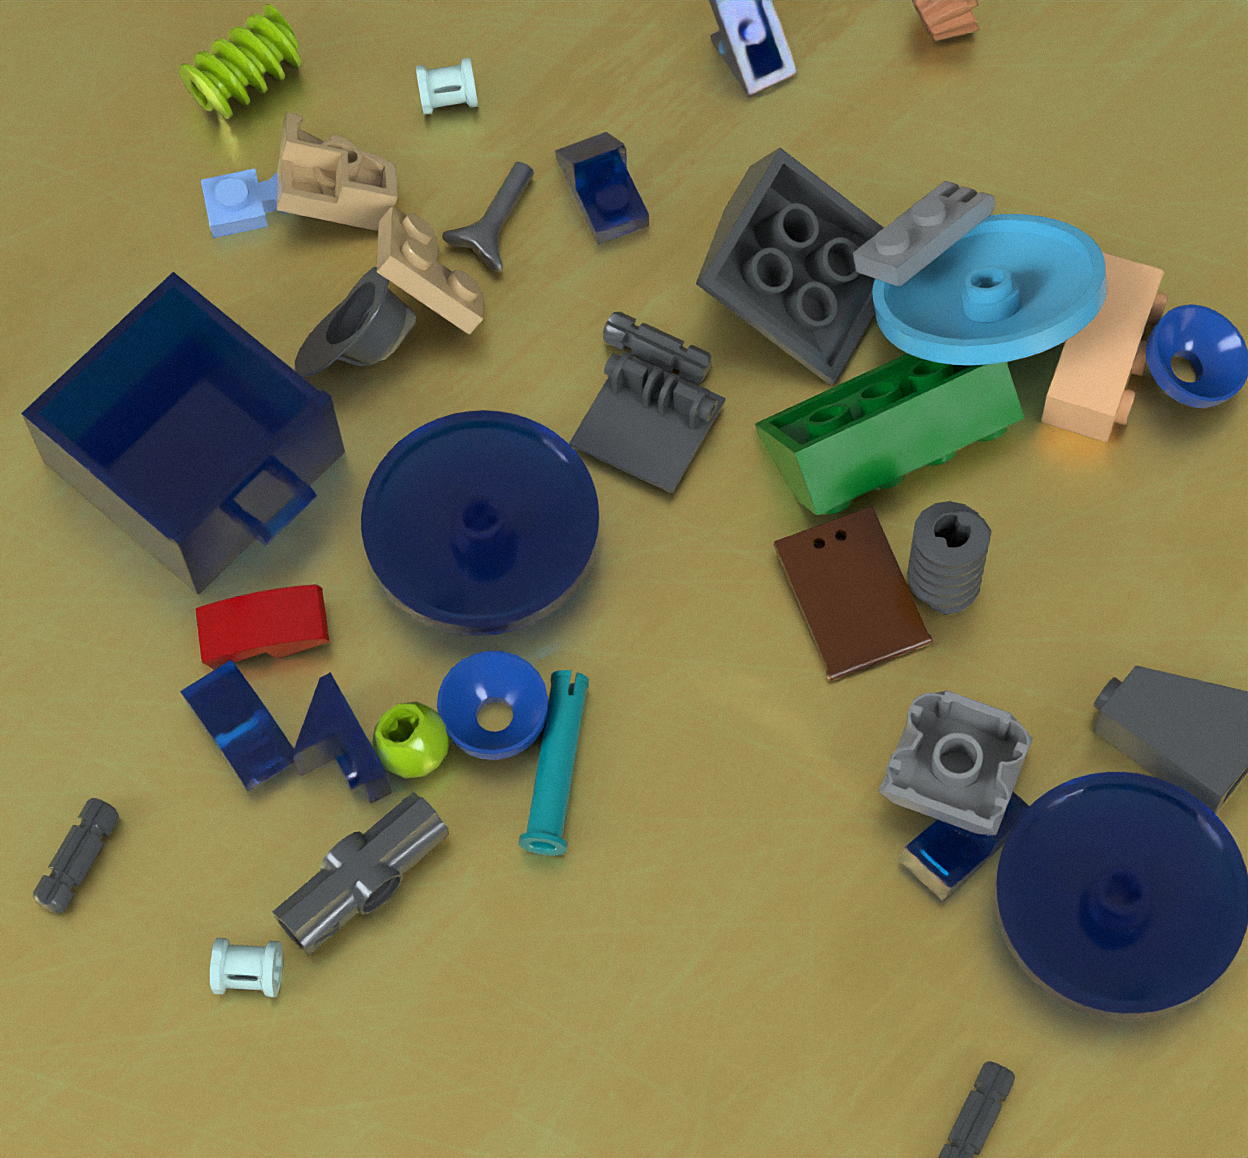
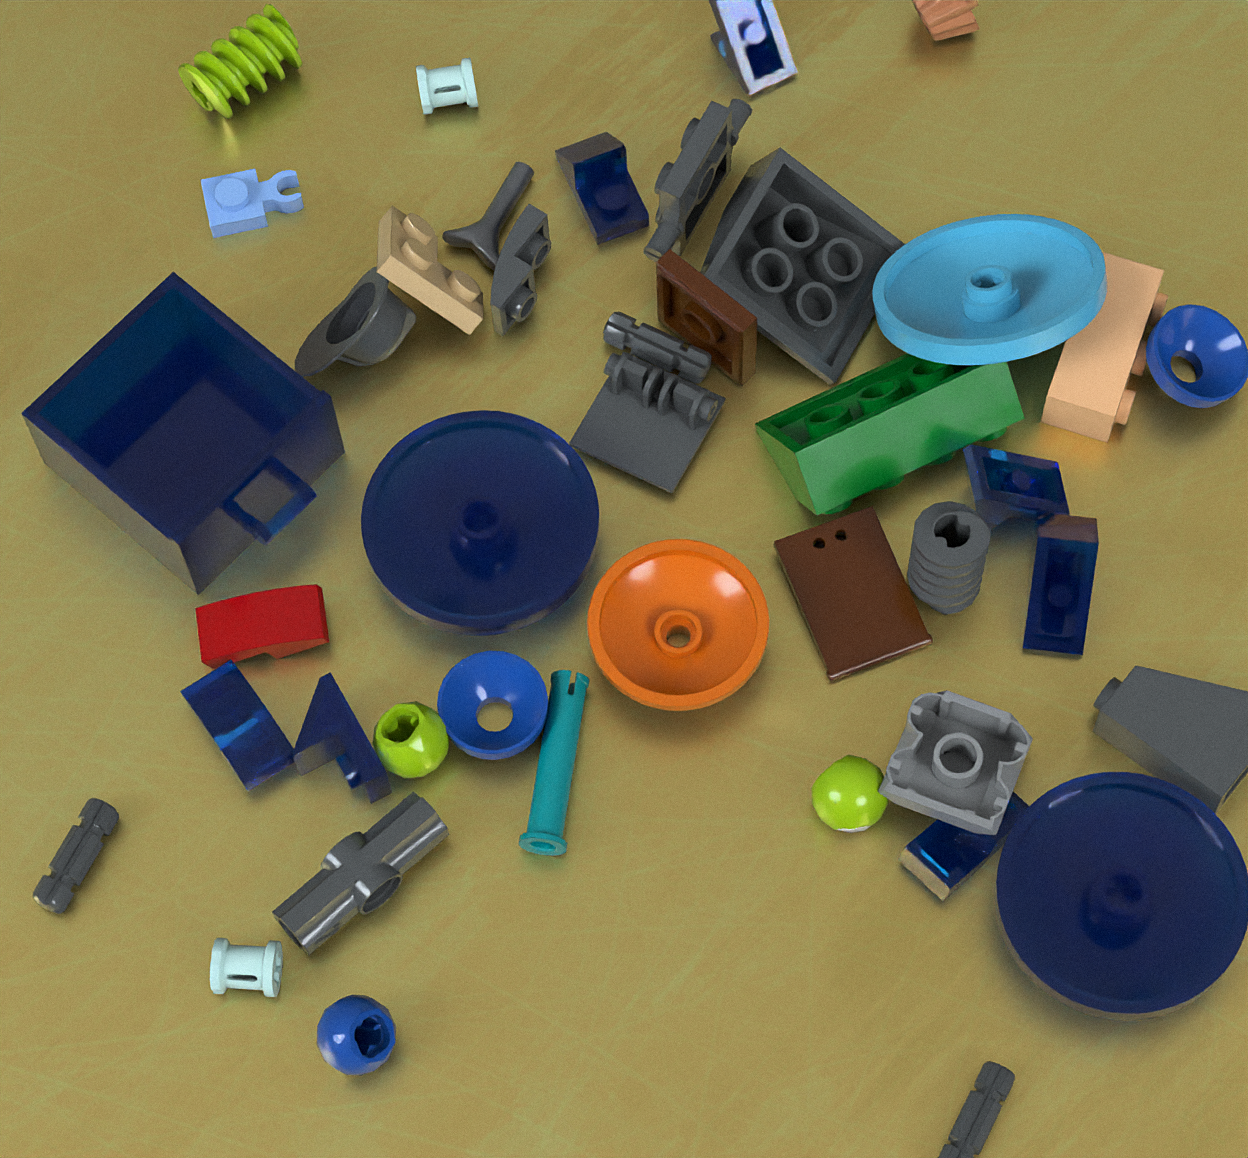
(332, 179): tan slope -> none
(356, 1035): none -> blue piece
(513, 279): none -> dark grey slope
(673, 591): none -> orange dish
(696, 176): none -> dark grey plate
(706, 317): none -> reddish brown tile
(848, 794): none -> lime piece
(922, 233): light grey hinge -> none
(1012, 485): none -> clear blue slope
(1060, 582): none -> clear blue slope

